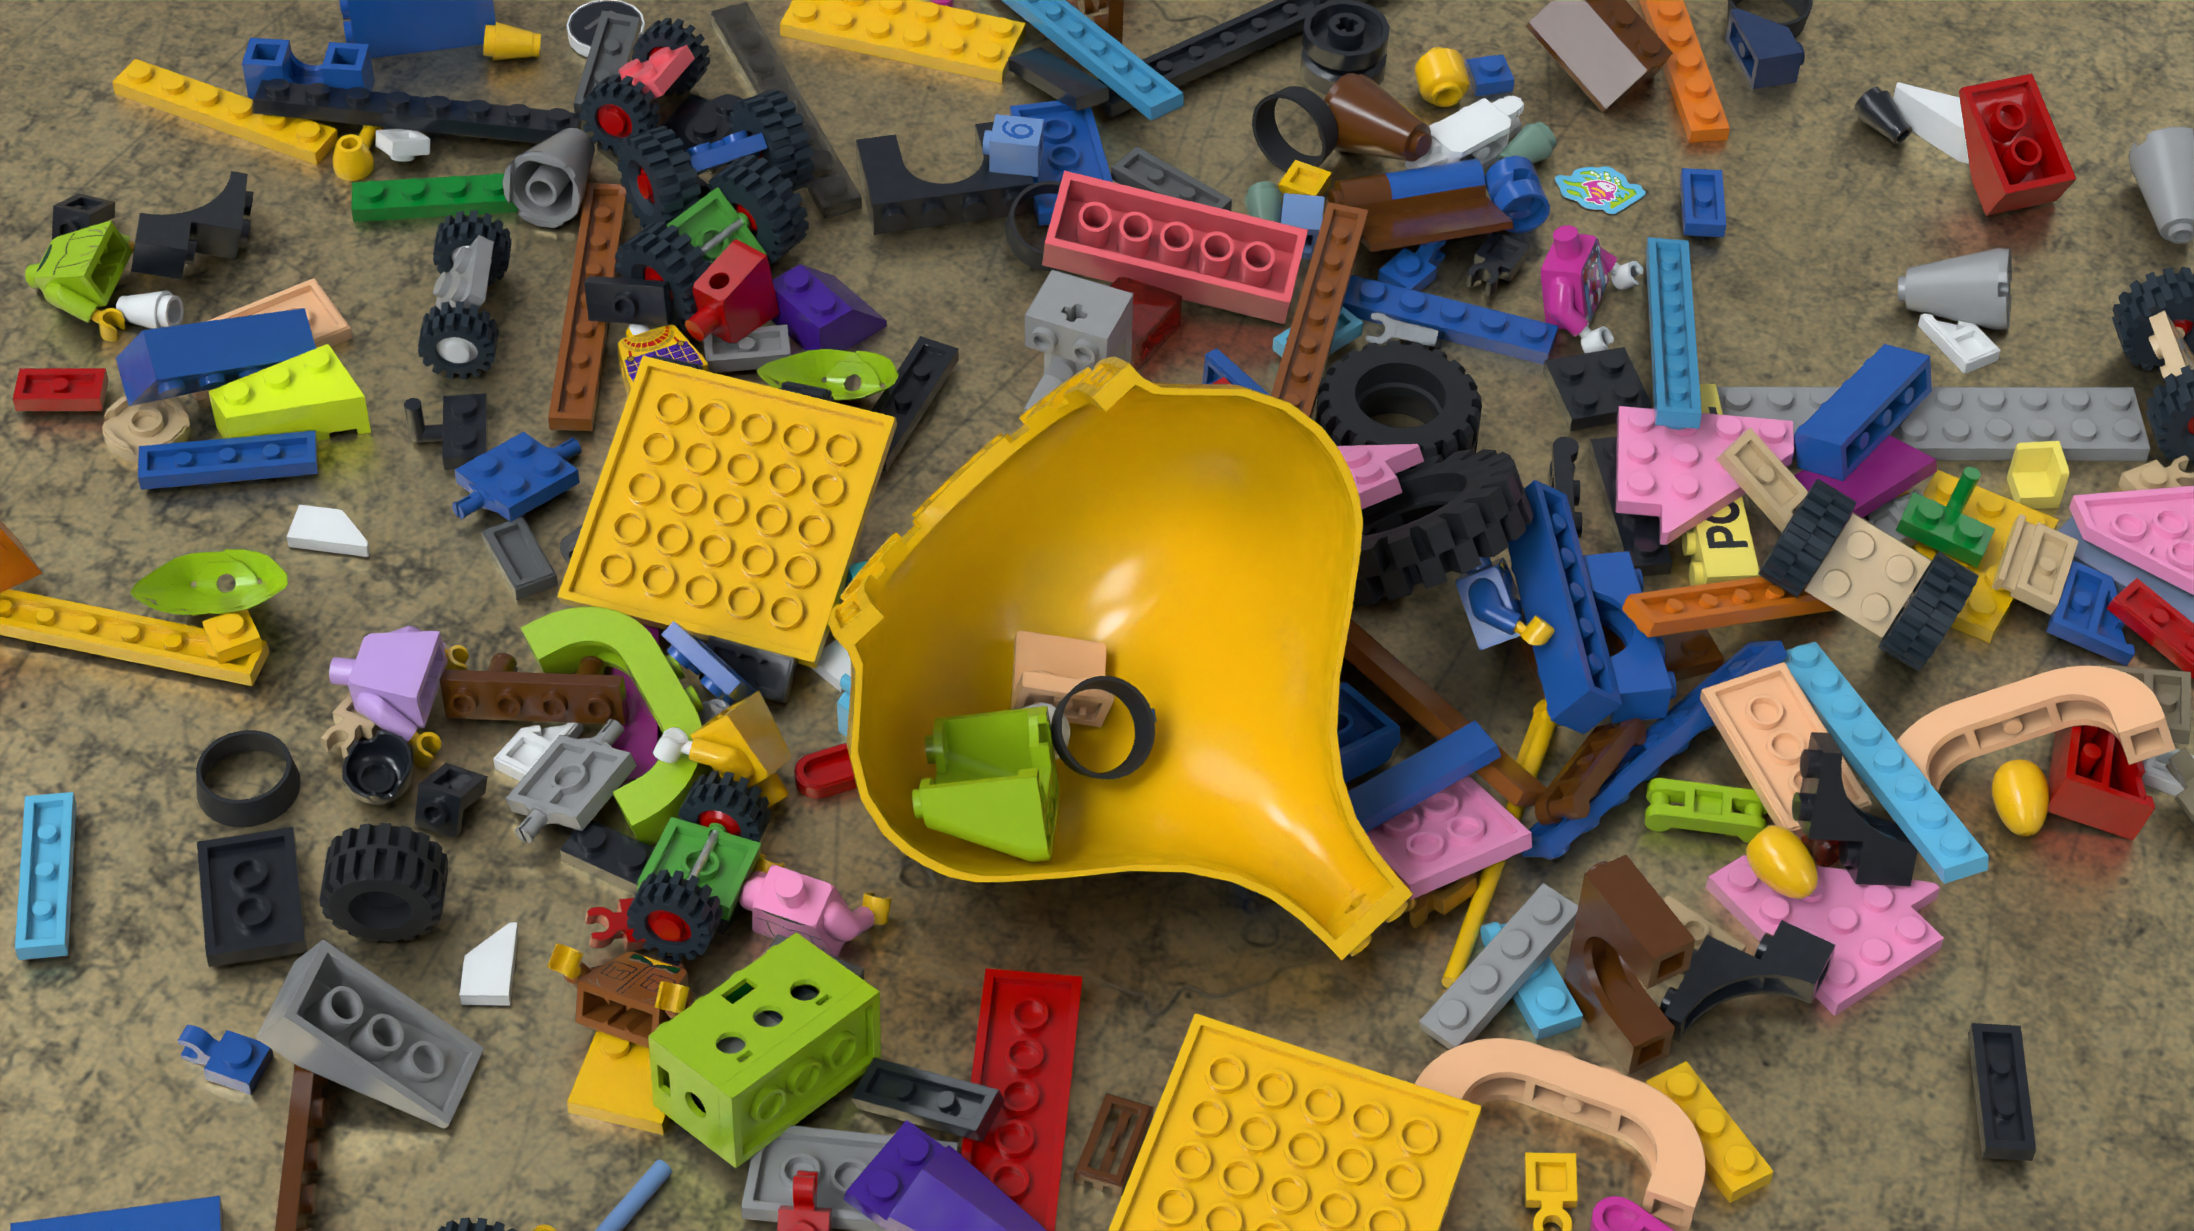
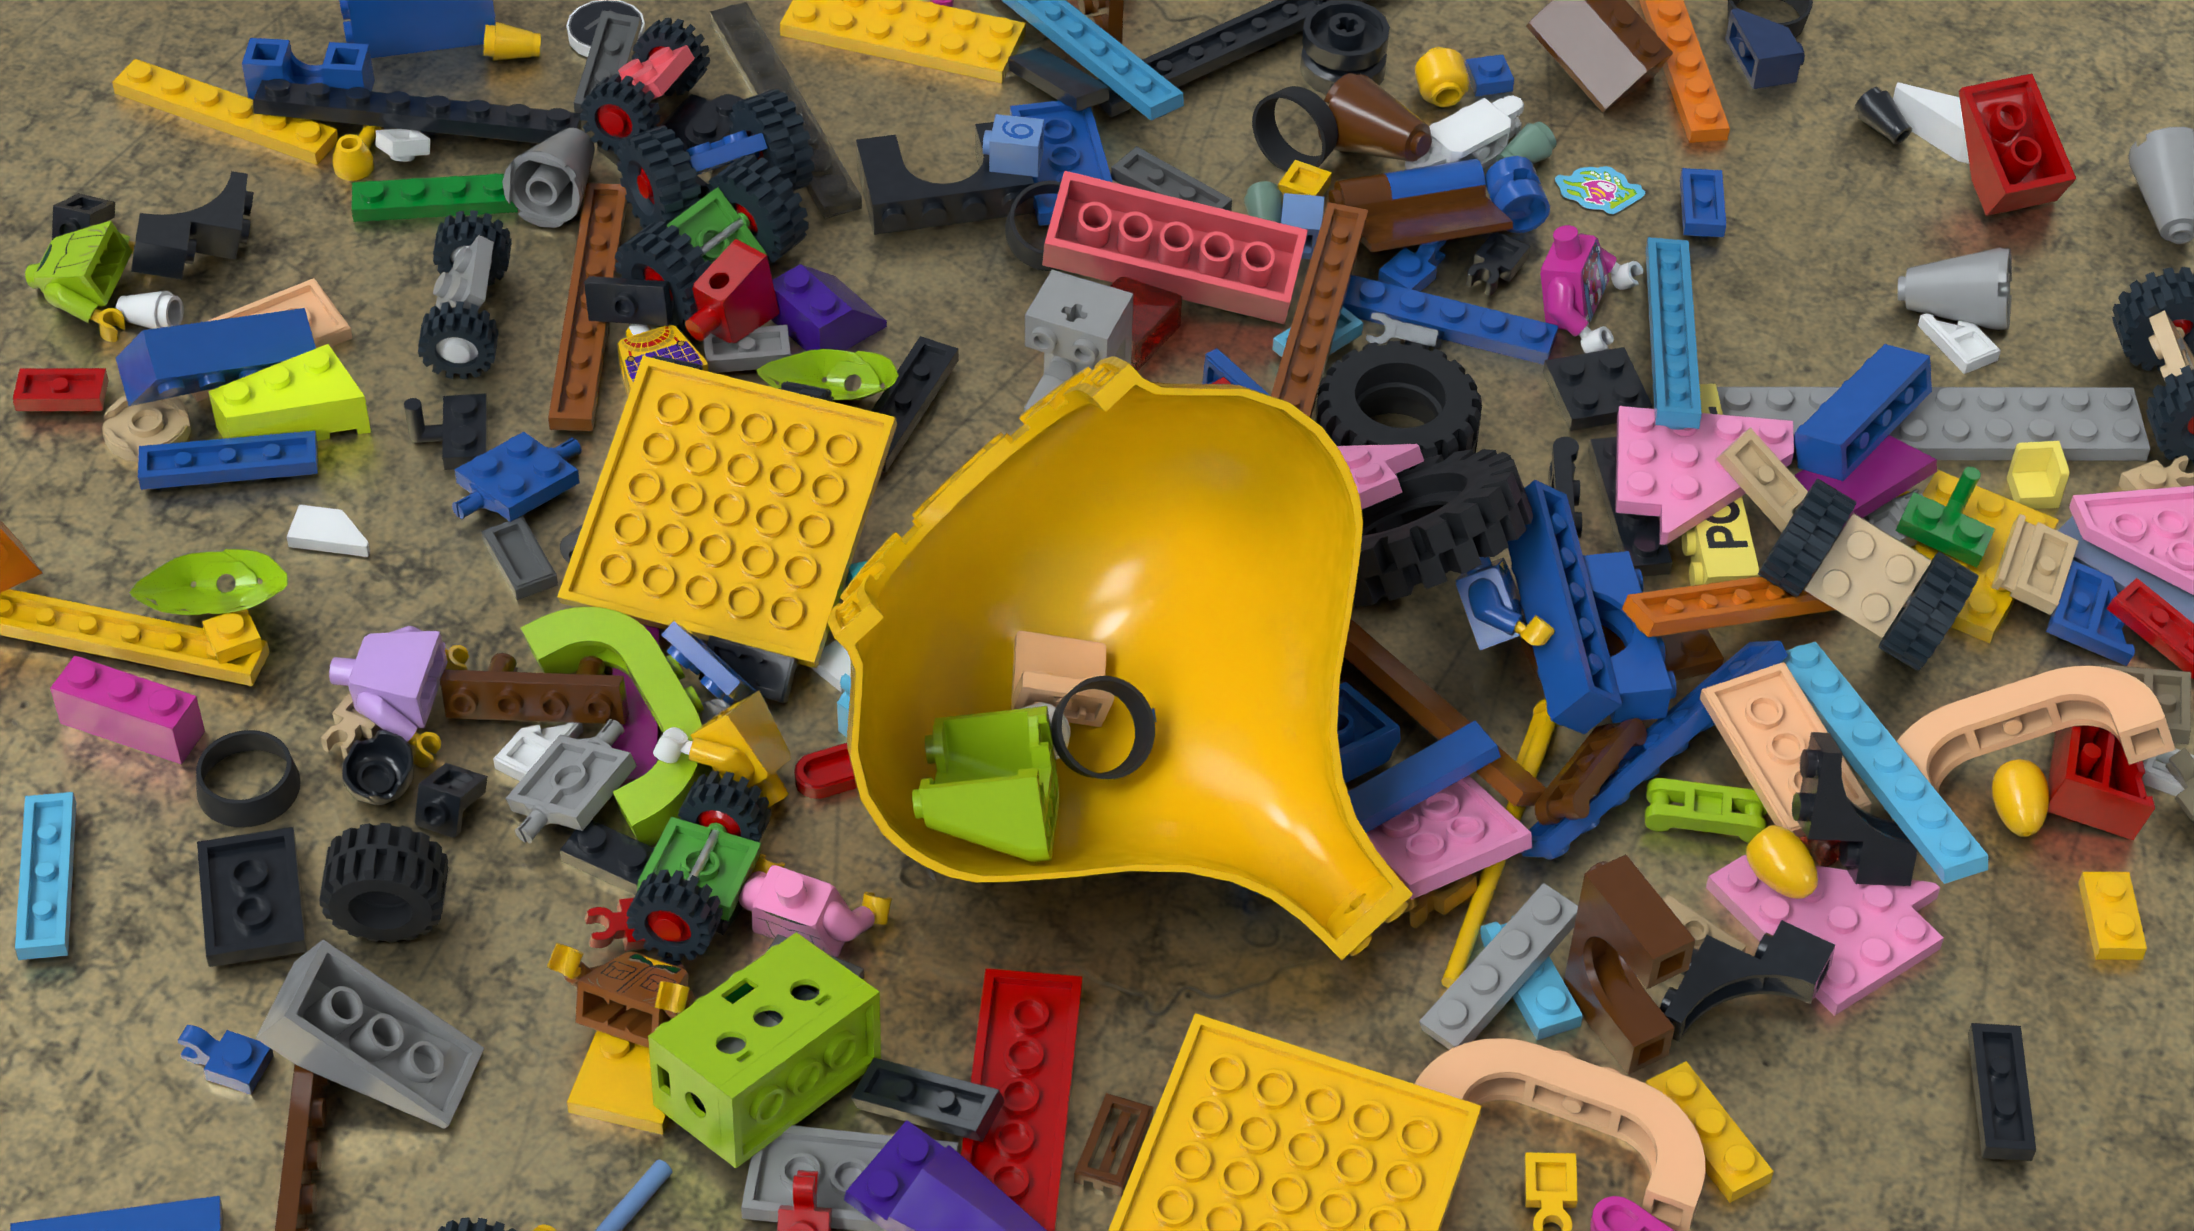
(128, 709): none -> dark pink brick
(490, 969): white tile -> none
(2112, 916): none -> yellow plate

